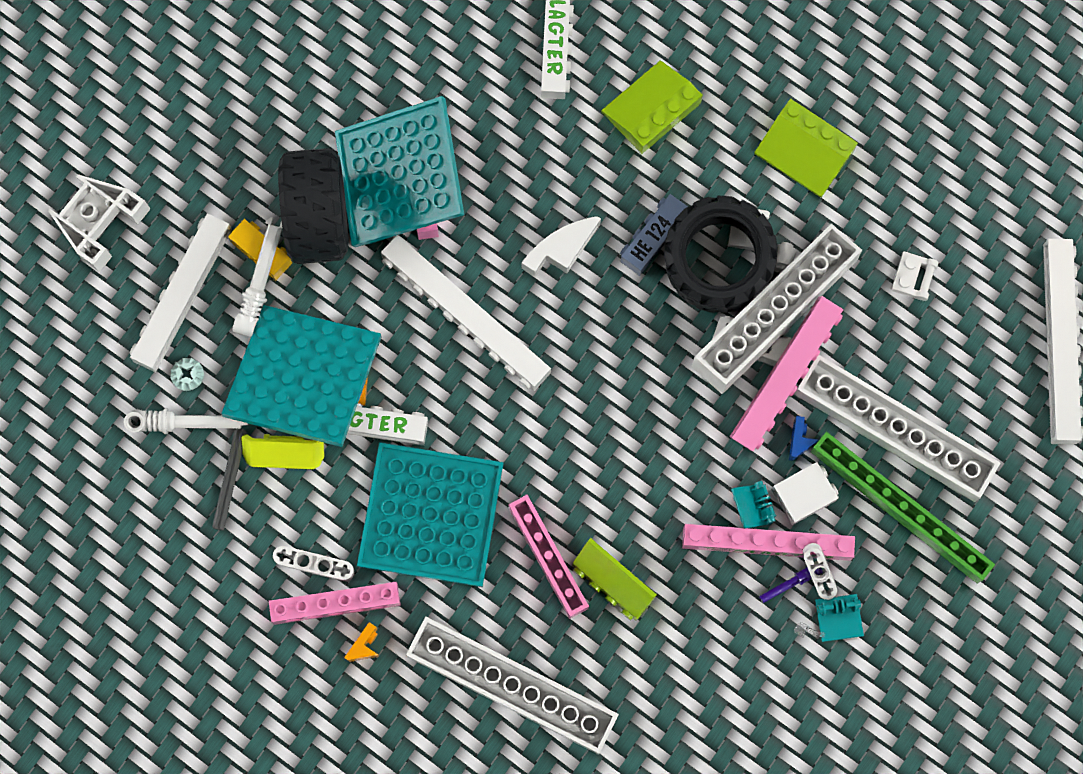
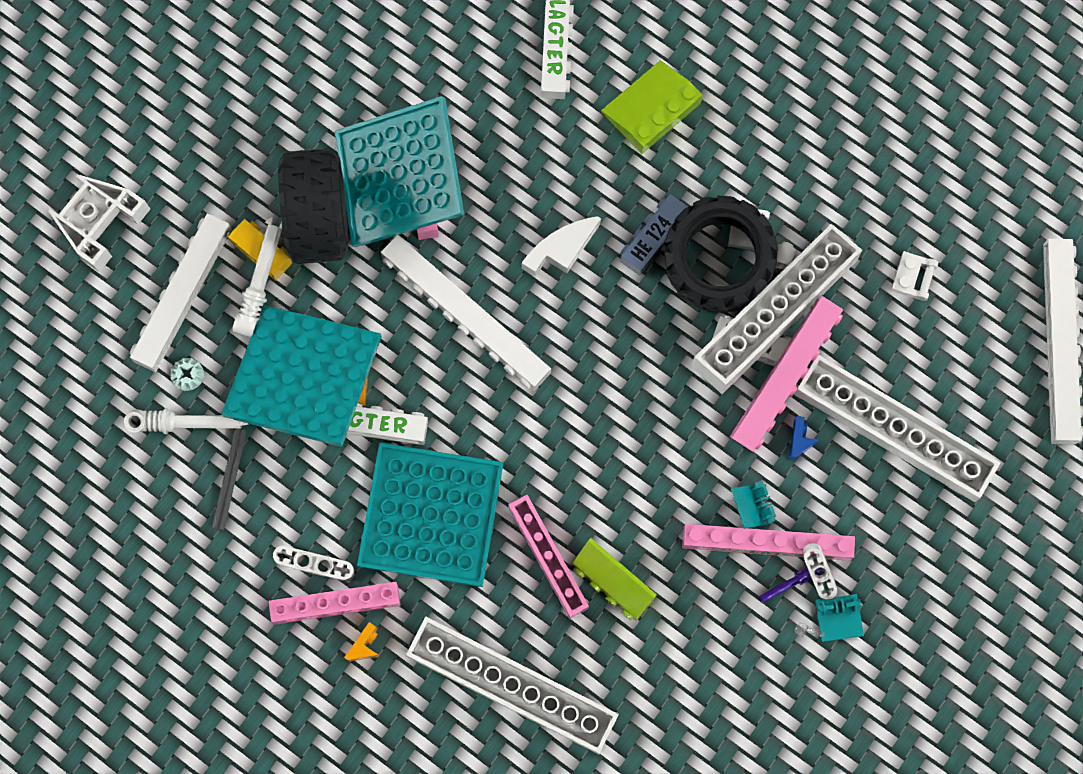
(282, 452): neon yellow piece -> none
(805, 493): white brick -> none
(806, 148): lime slope -> none
(902, 508): bright green brick -> none

